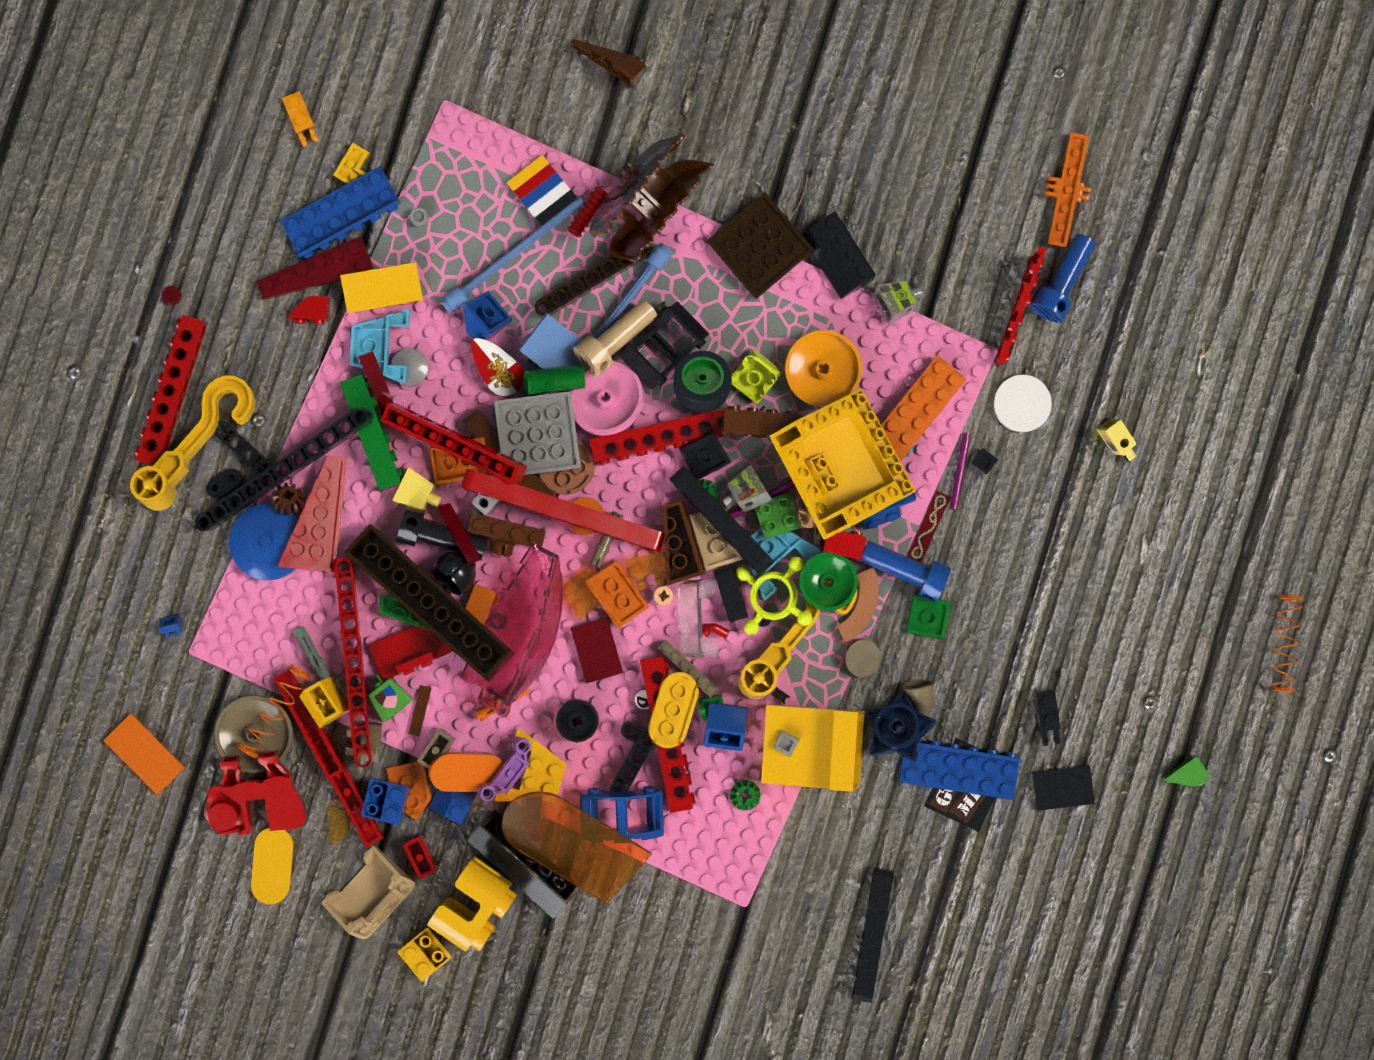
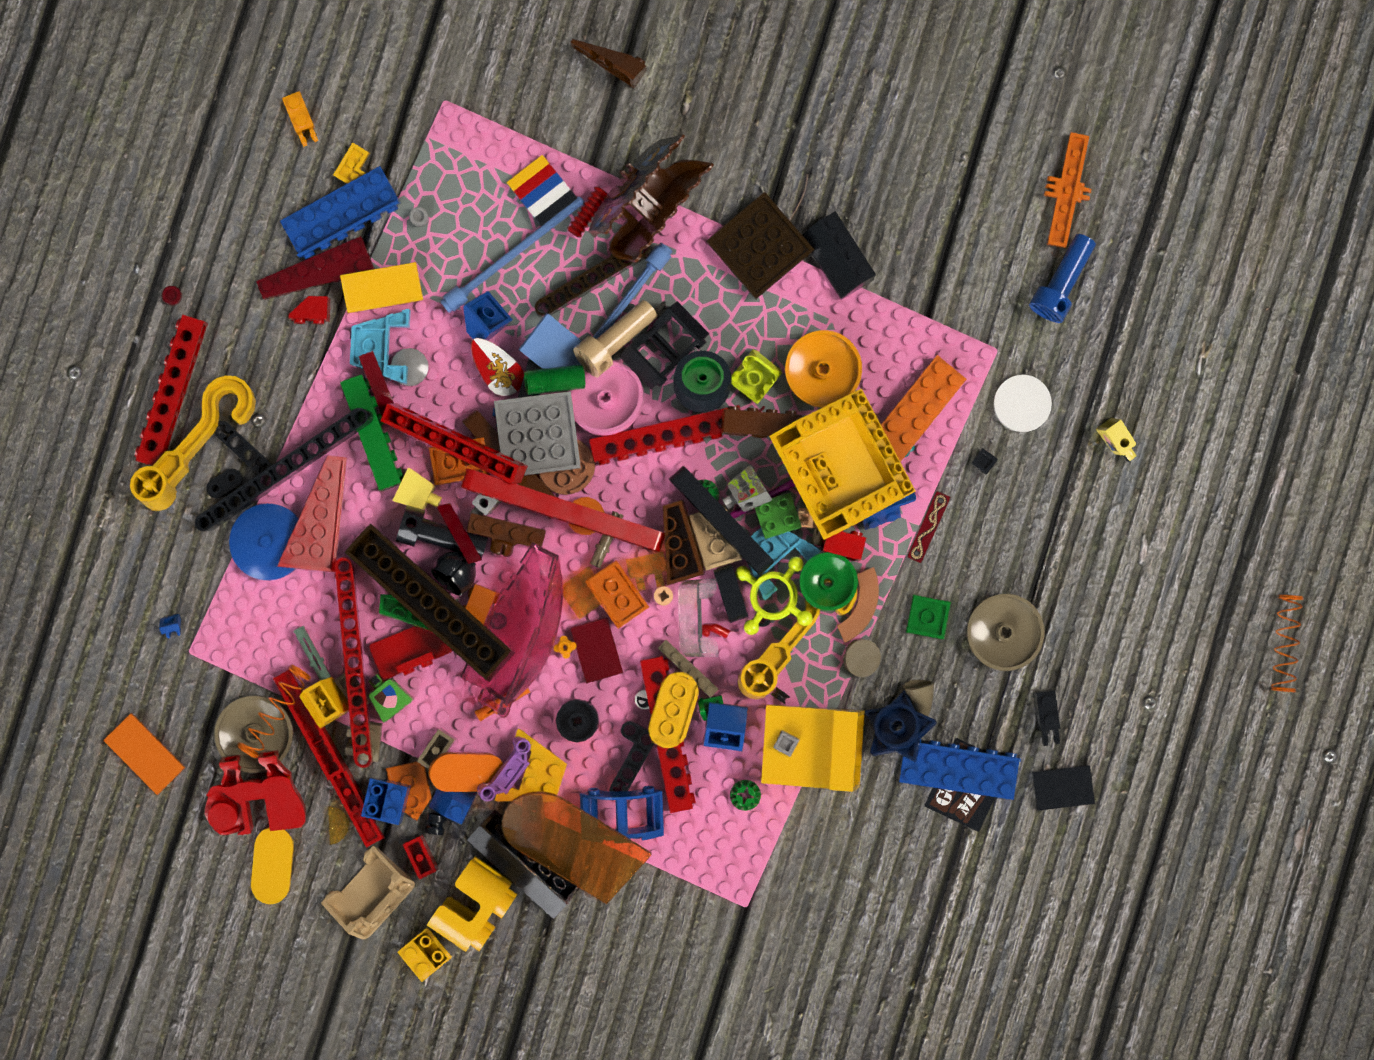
(294, 502): reddish brown gear -> none
(419, 711): reddish brown sticker -> none
(436, 819): none -> black wheel
(570, 647): none -> light orange plate
(705, 455): black tile -> none
(872, 935): black beam -> none
(897, 299): torso -> none
(929, 578): blue piece -> none
(960, 471): magenta bar -> none
(1005, 632): none -> dark tan dish
(1022, 300): red wing -> none
(1188, 773): bright green slope -> none

